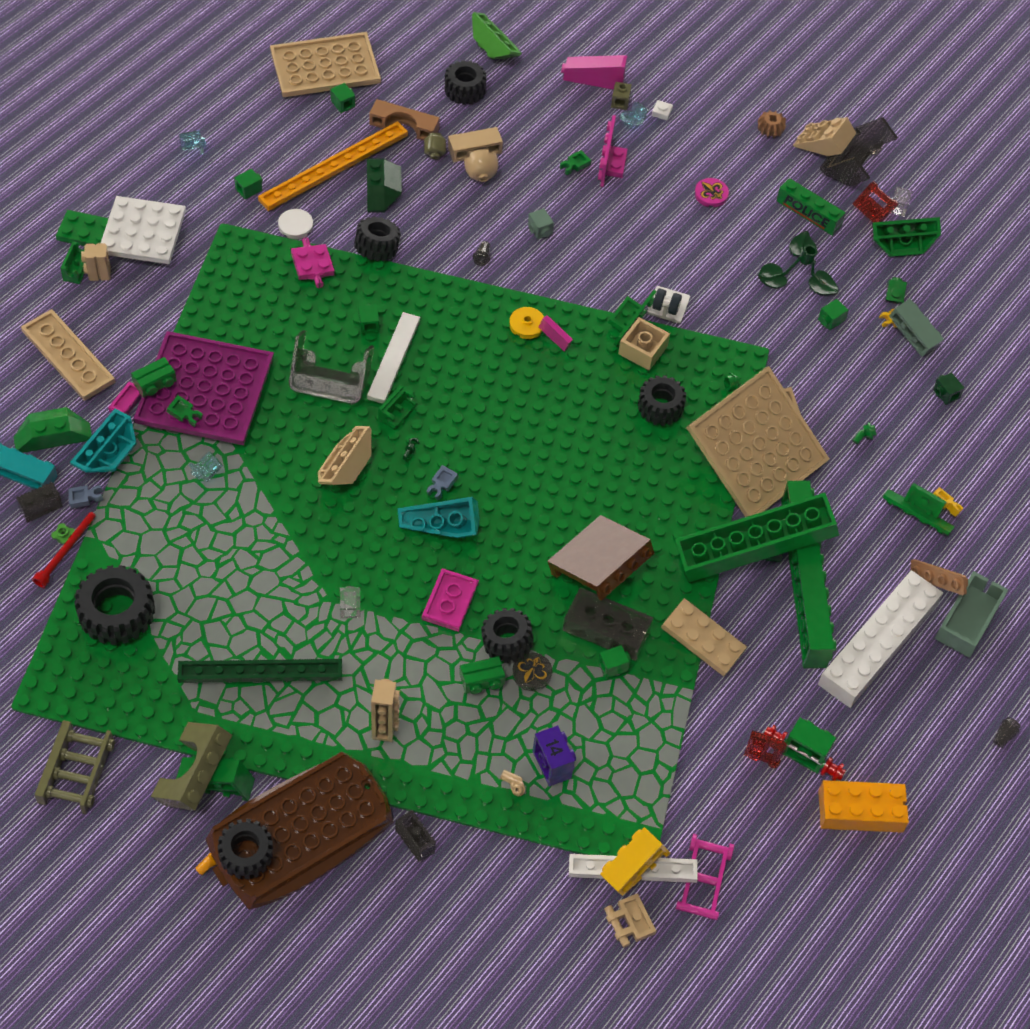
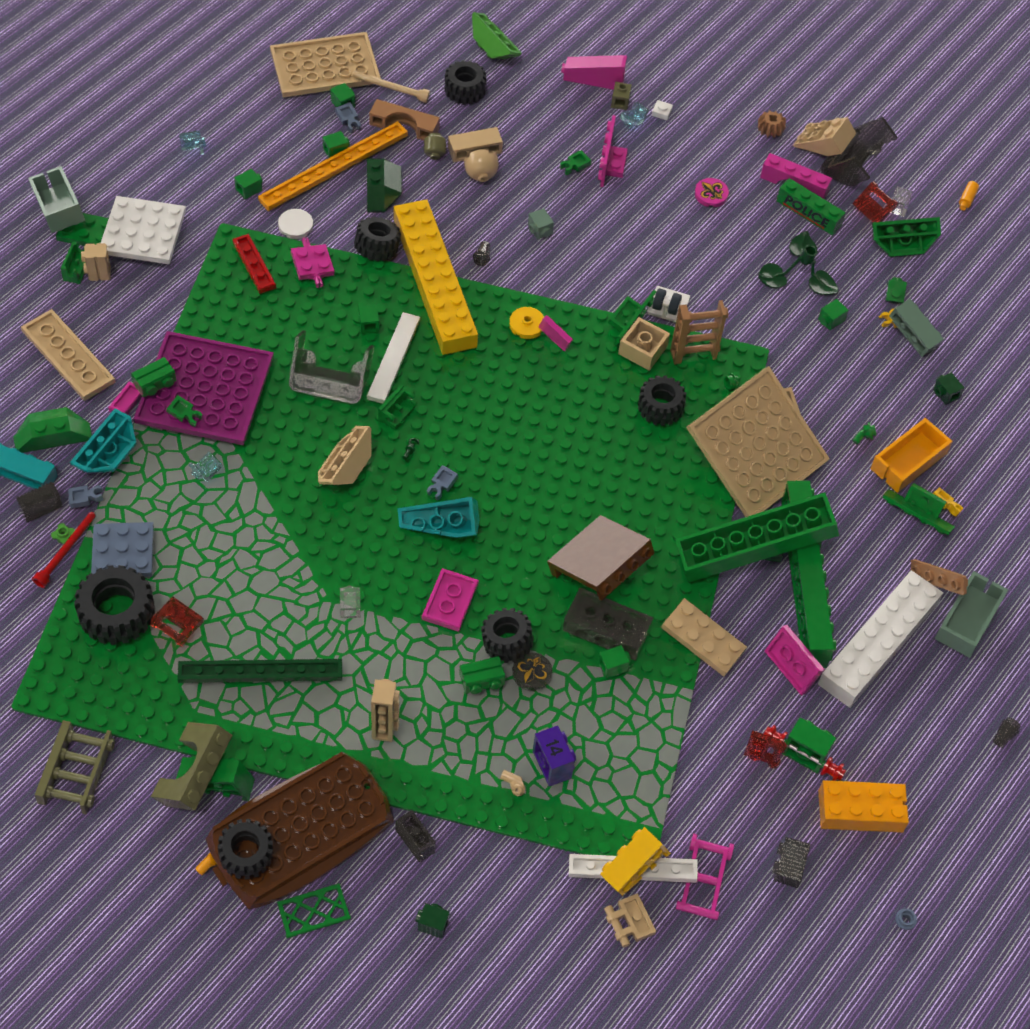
(58, 202): none -> sand green piece
(123, 545): none -> sand blue plate
(179, 615): none -> clear red plate
(254, 263): none -> red tile
(298, 900): none -> green window
(335, 143): none -> green brick
(348, 115): none -> sand blue plate
(422, 95): none -> tan piece
(433, 920): none -> dark green brick
(435, 277): none -> yellow brick
(683, 328): none -> medium nougat fence
(779, 169): none -> dark pink arch
(791, 862): none -> clear smoke brick
(794, 660): none -> dark pink tile
(910, 915): none -> sand blue plate
(911, 455): none -> light orange piece
(968, 195): none -> light orange cylinder

